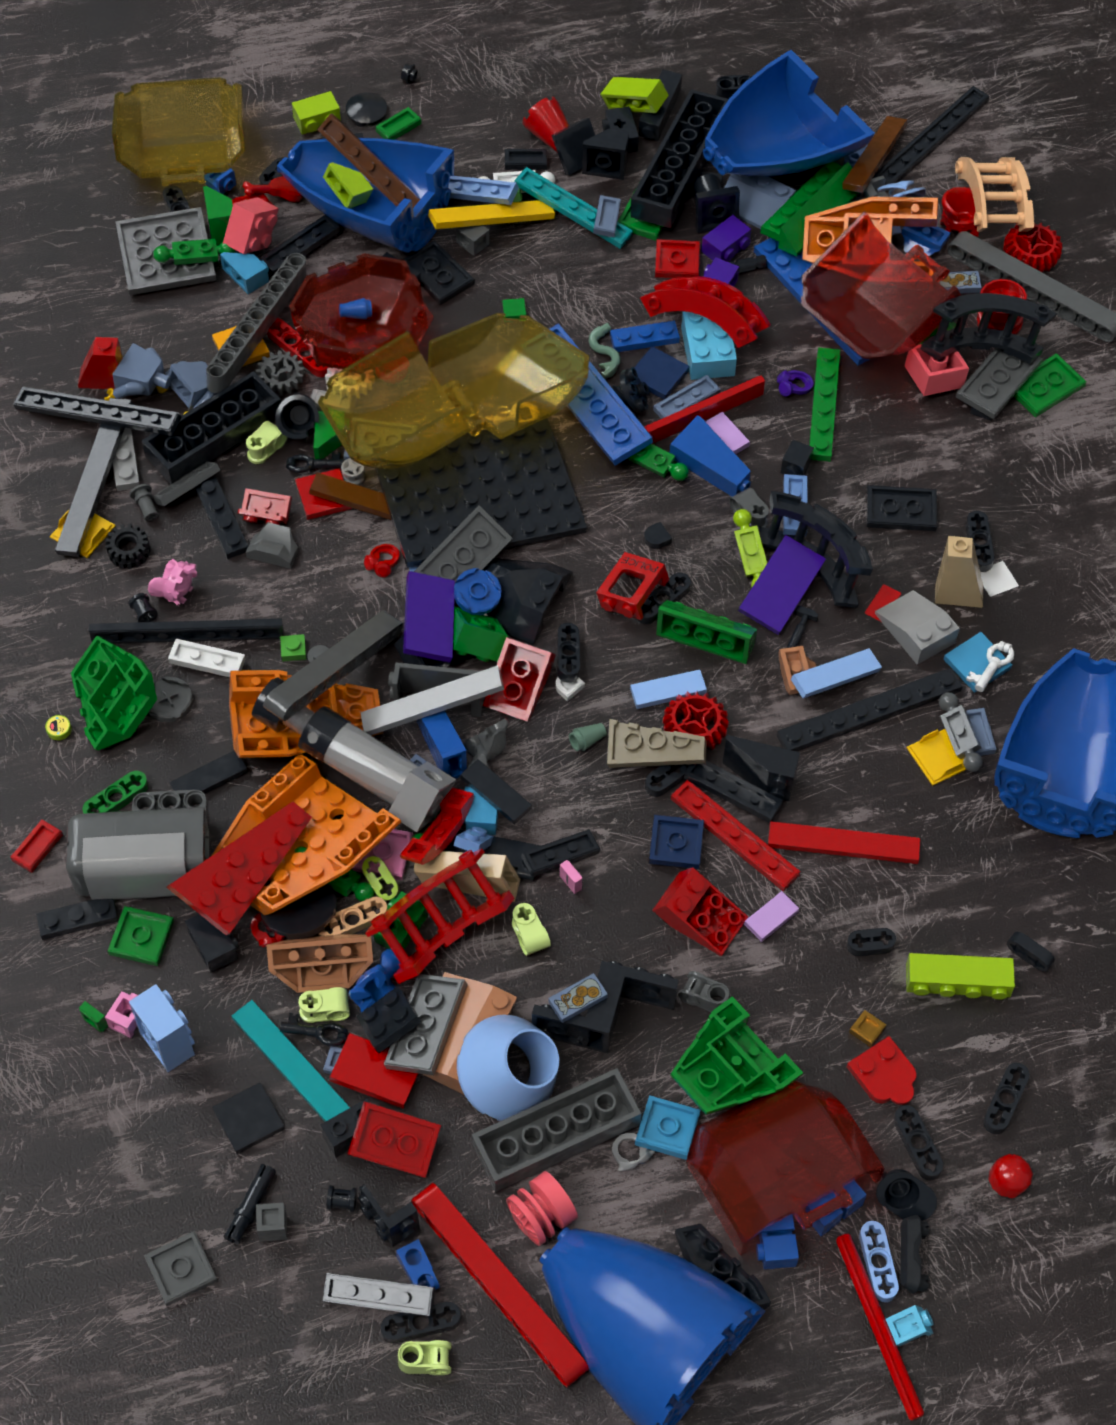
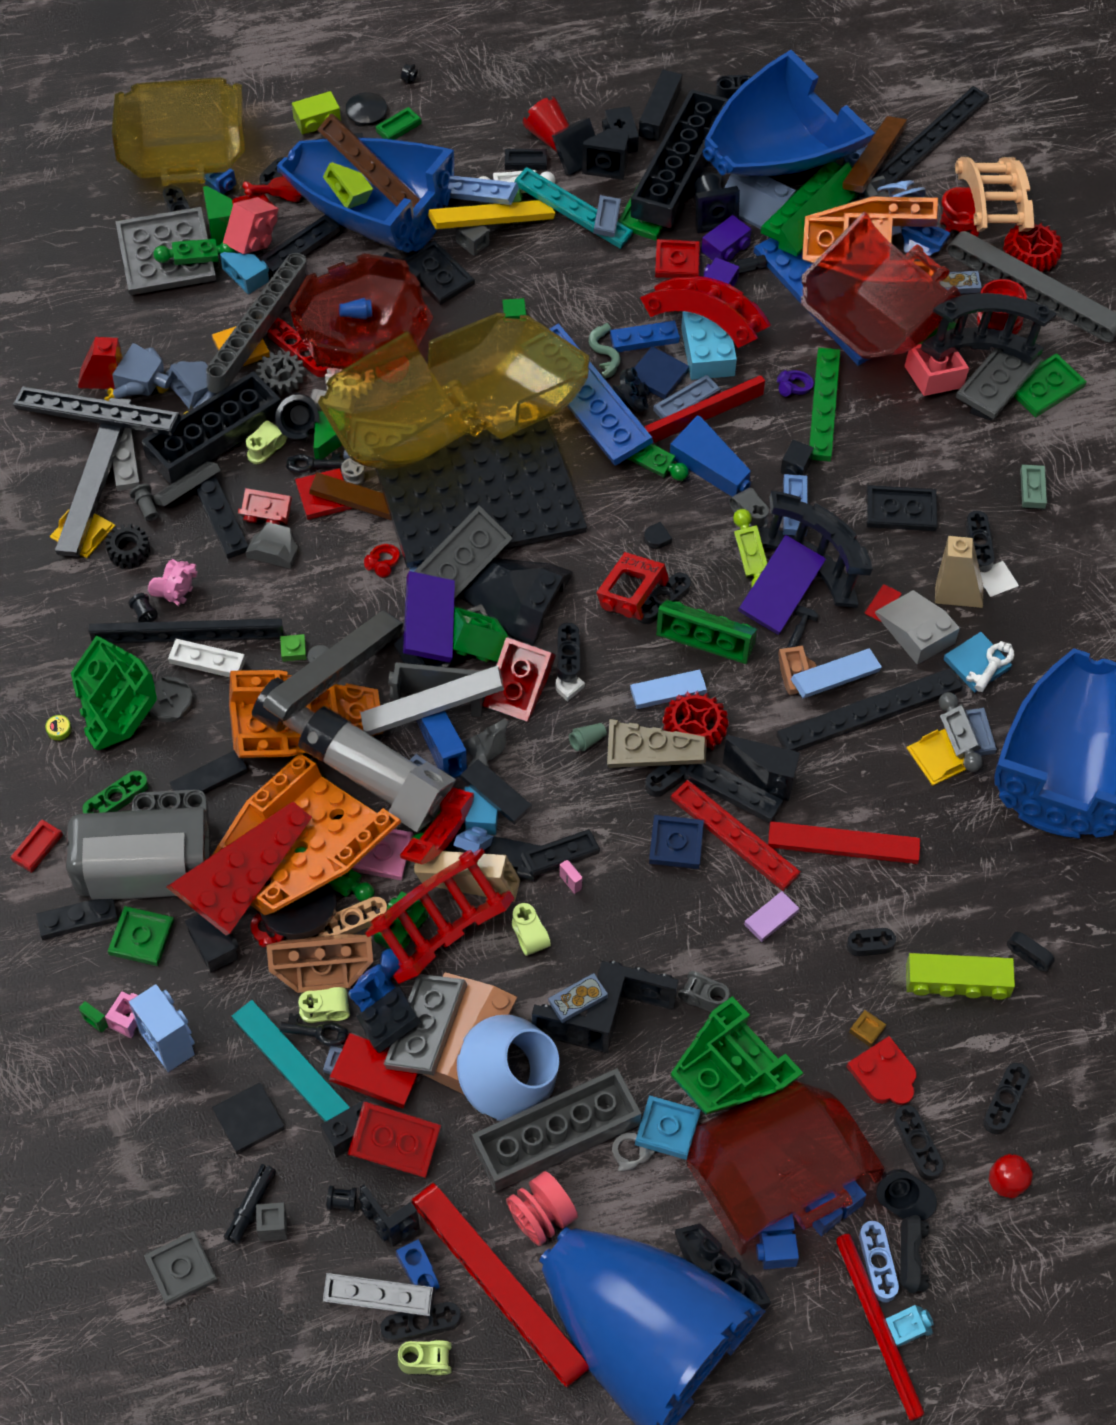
(385, 875): lime beam -> none
(477, 591): blue tile -> none
(638, 93): lime brick -> none
(700, 911): red slope -> none
(728, 432): lavender tile -> none
(1033, 486): none -> sand green plate

